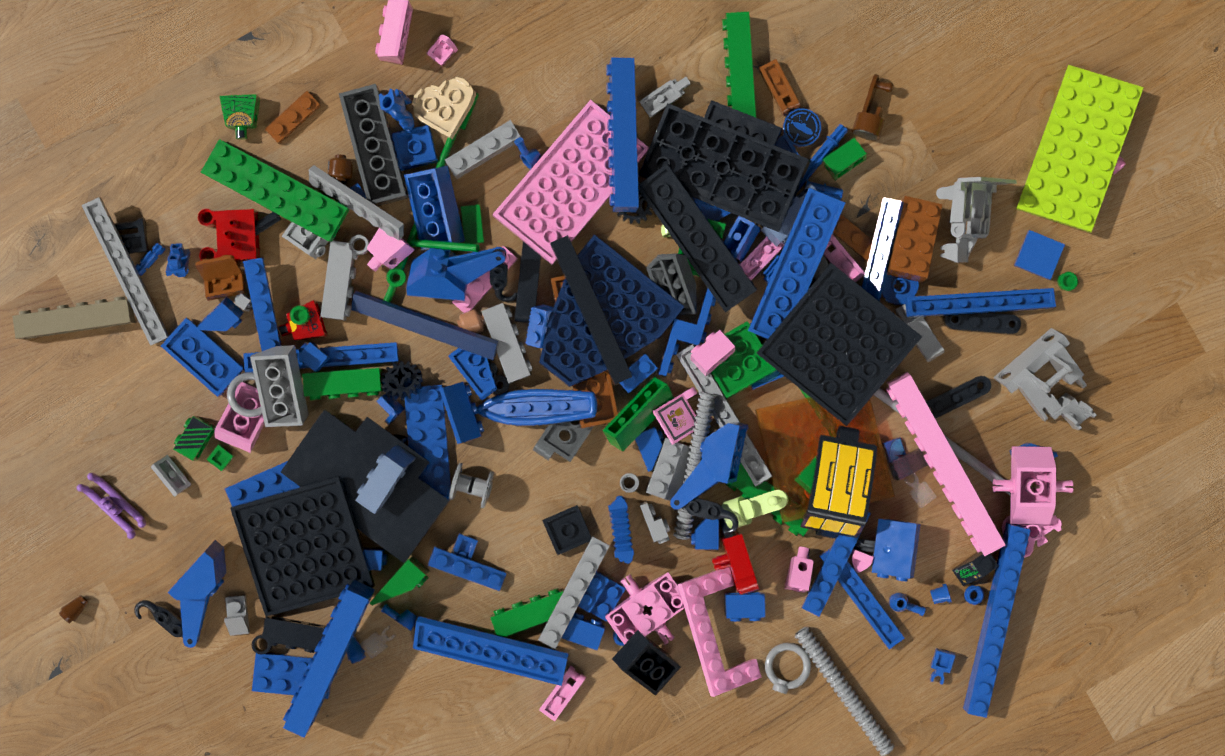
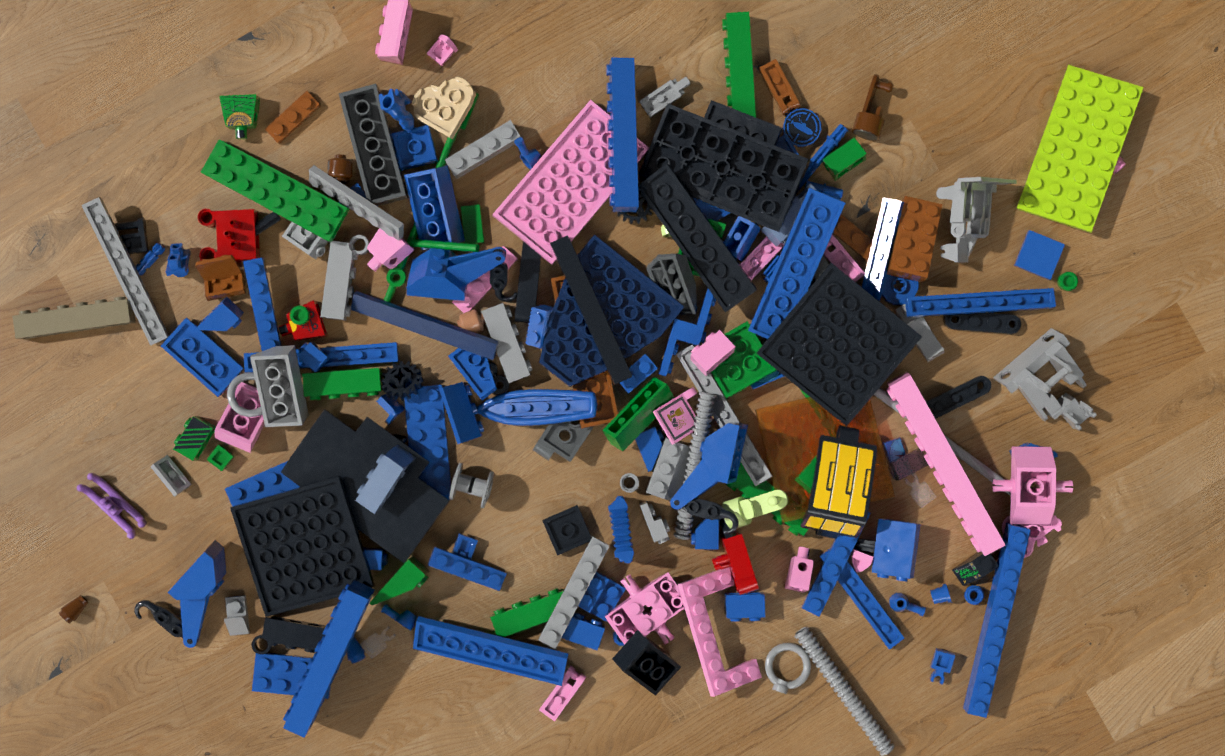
(243, 302): light grey piece -> none

